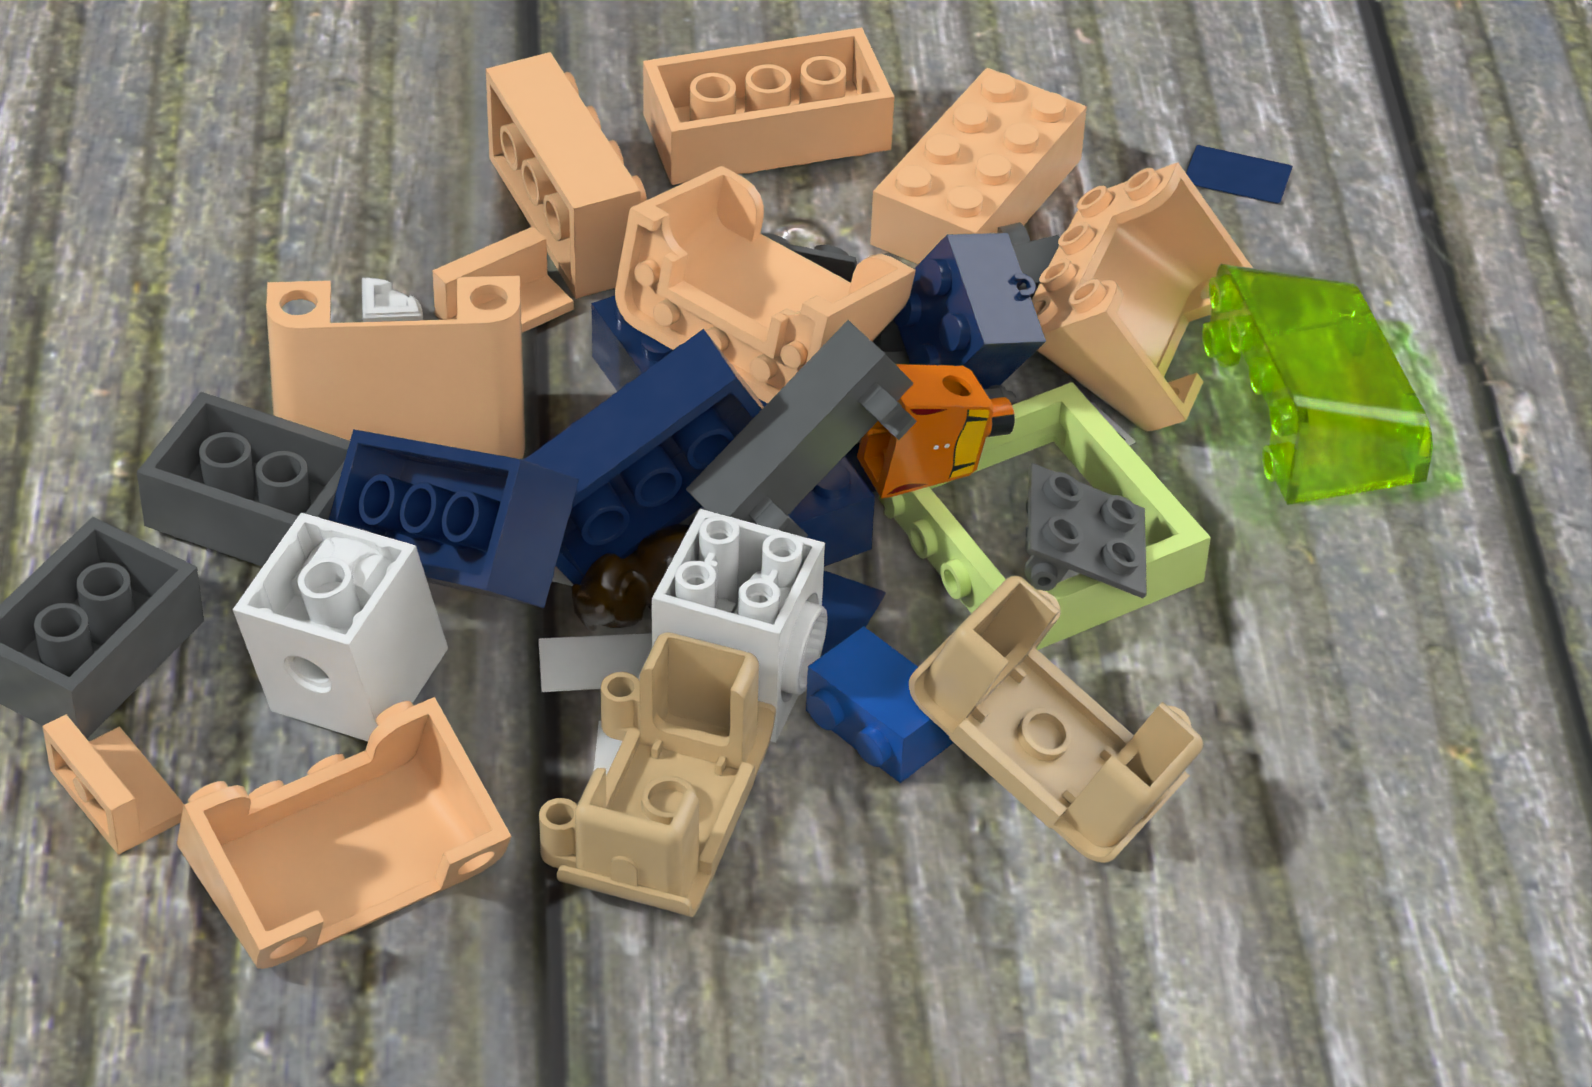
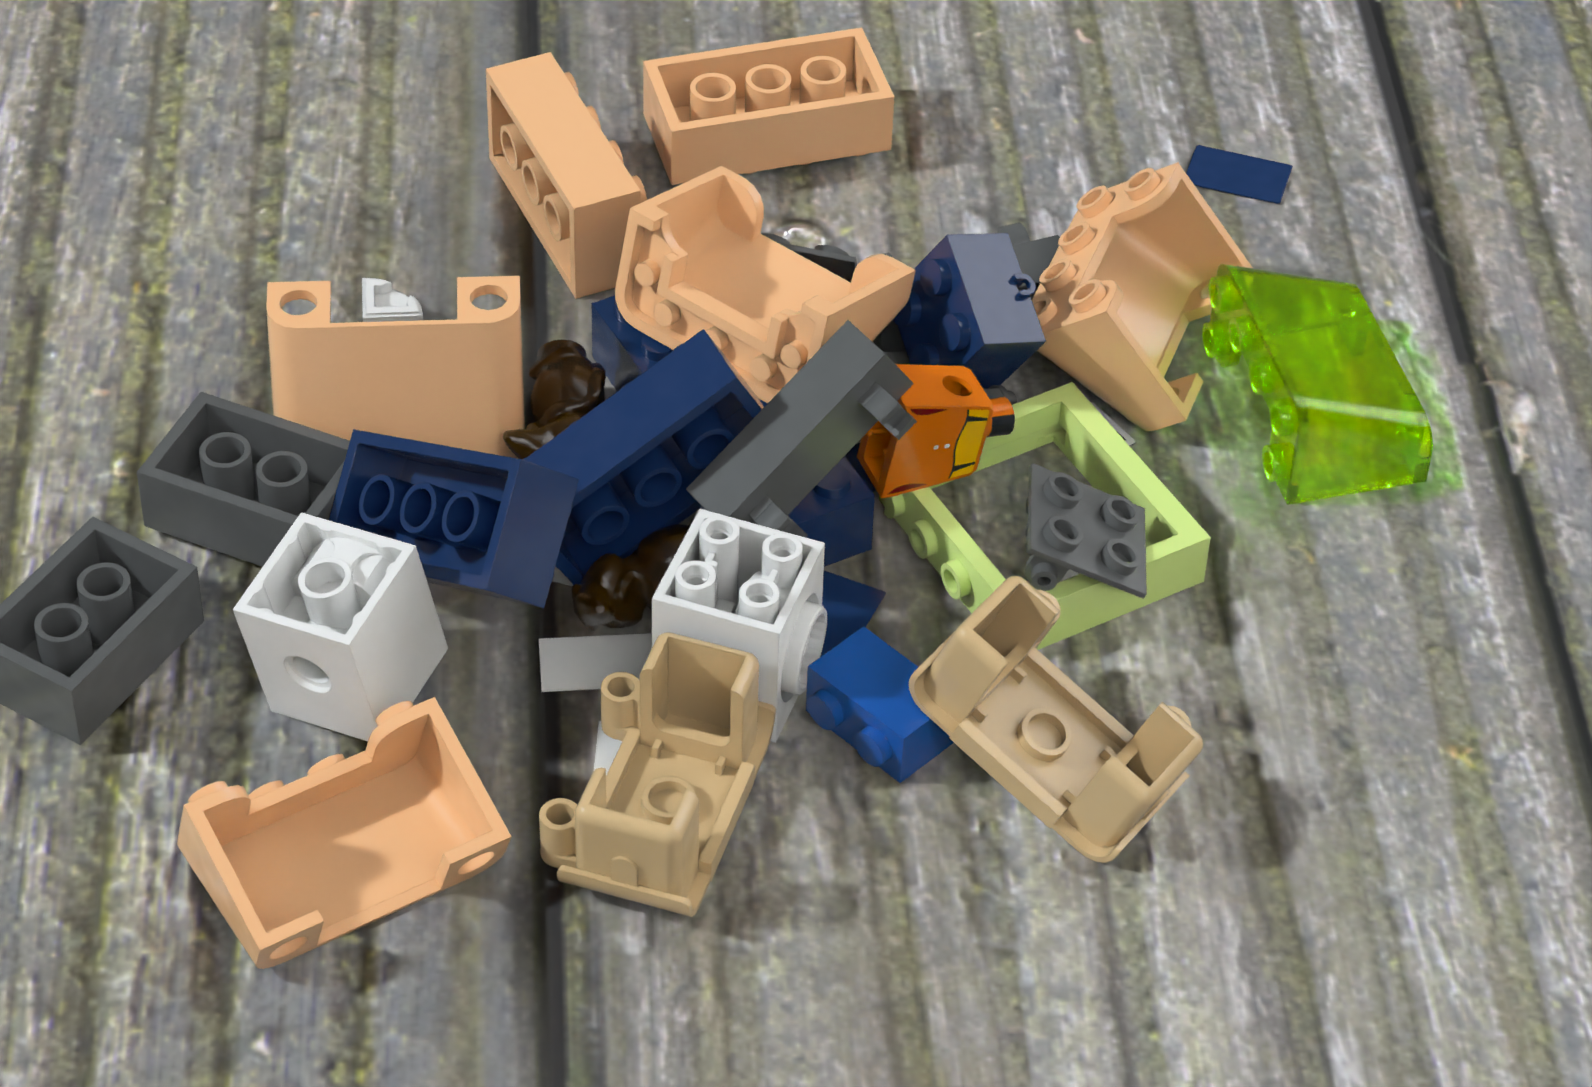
(112, 784): light nougat panel -> none
(516, 255): light nougat panel -> none
(563, 393): none -> dark brown animal
(979, 166): light nougat brick -> none

